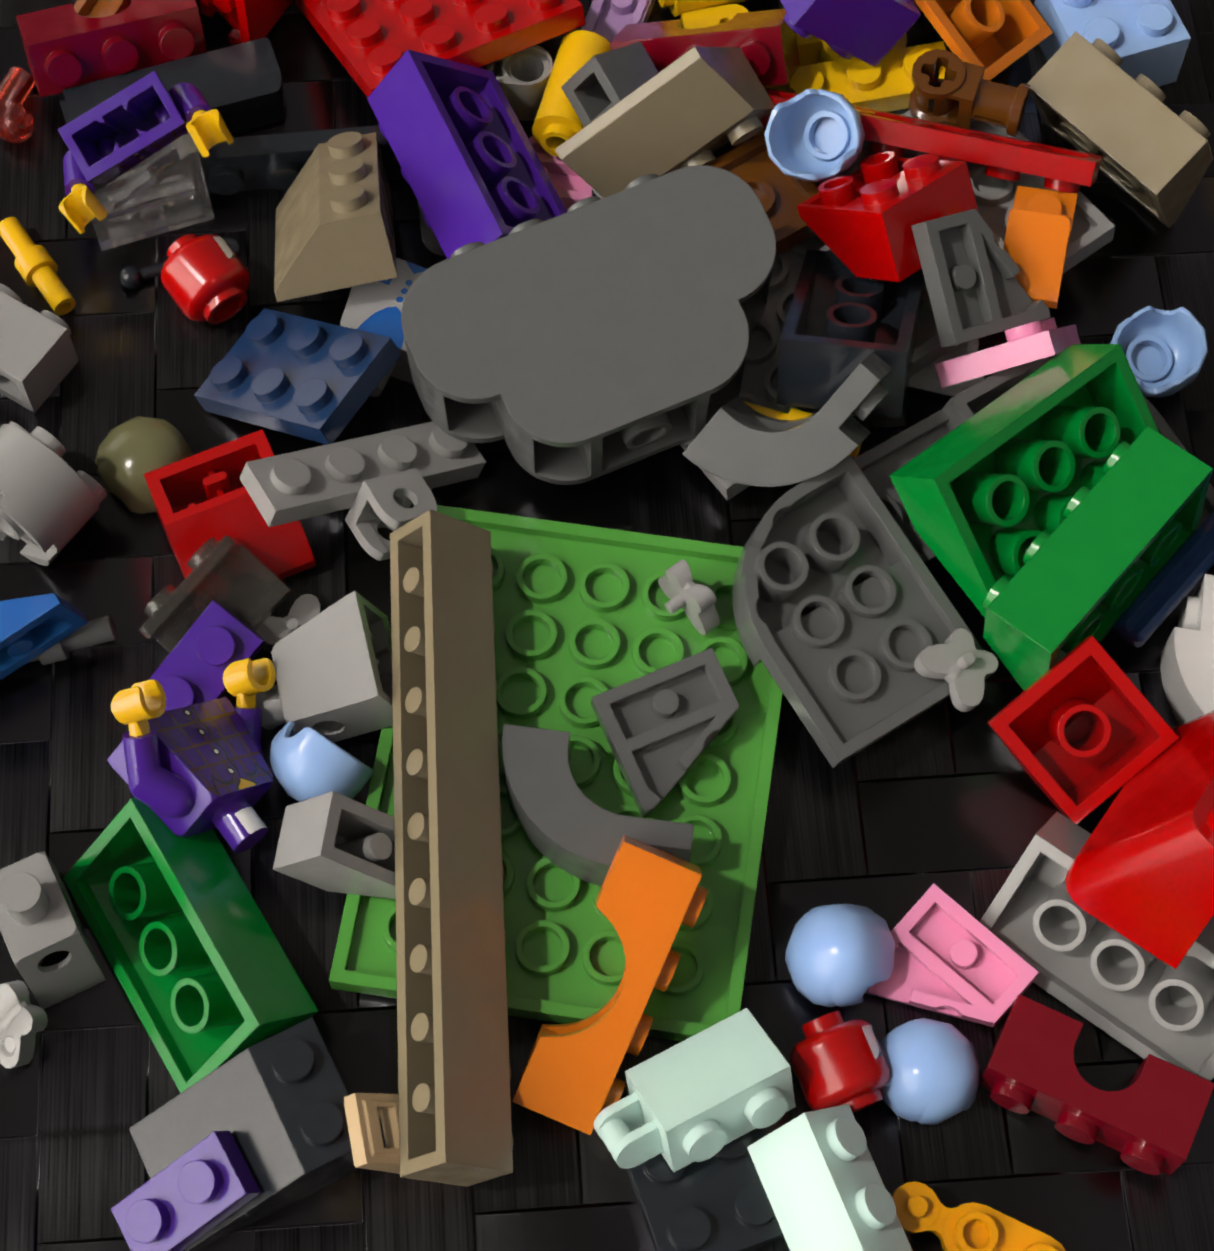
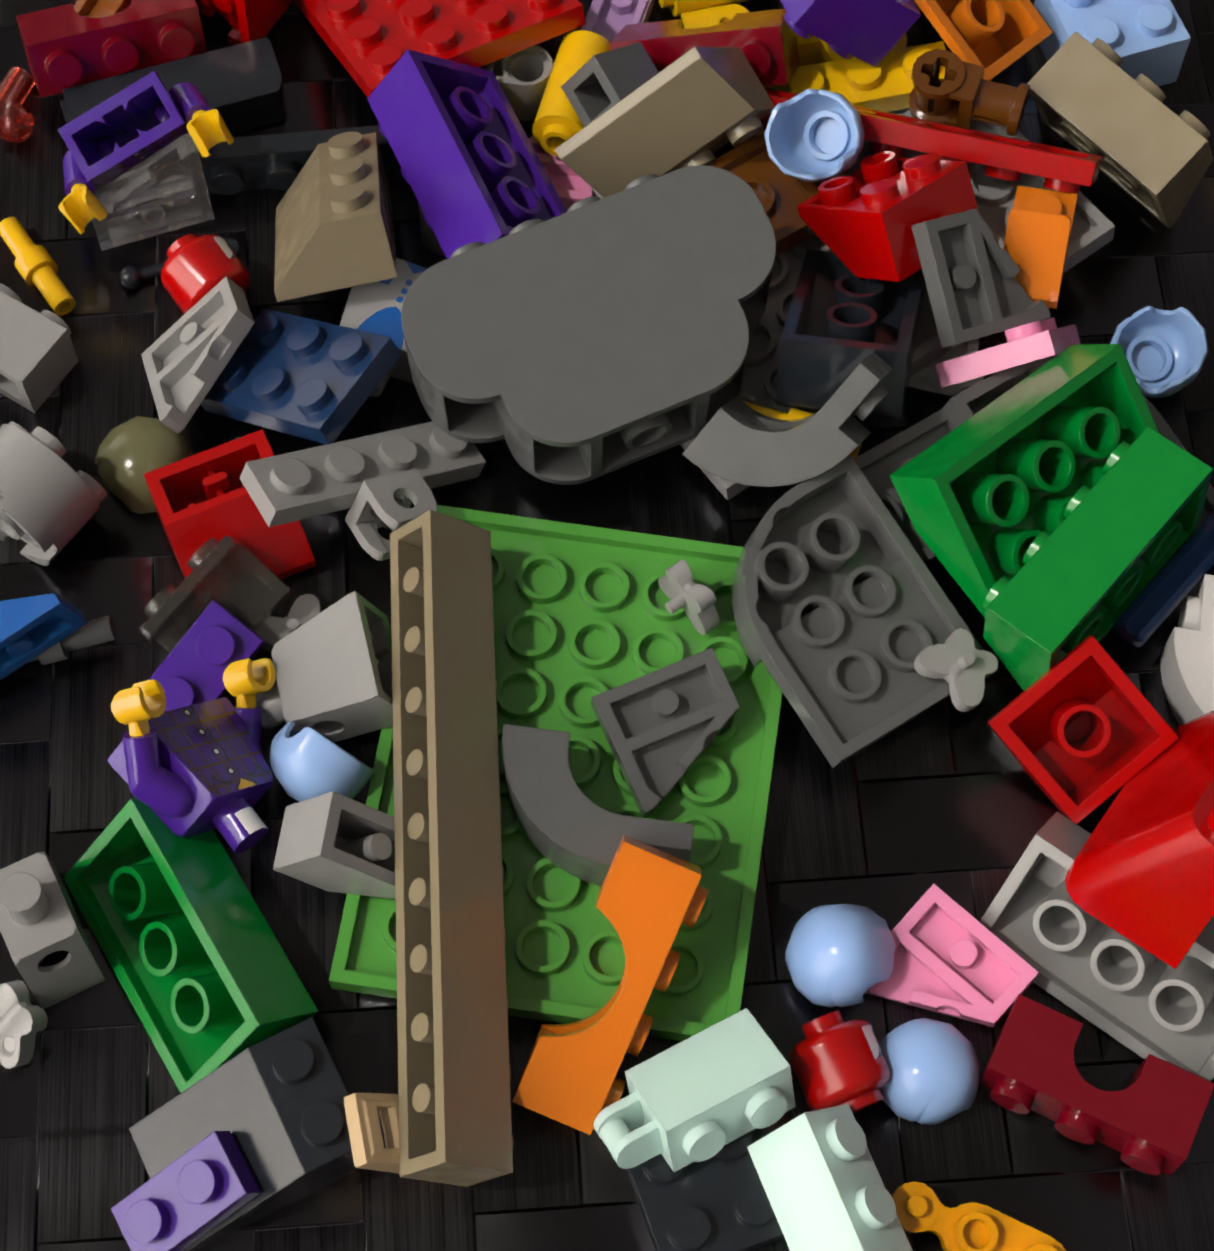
(195, 352): none -> light grey wing

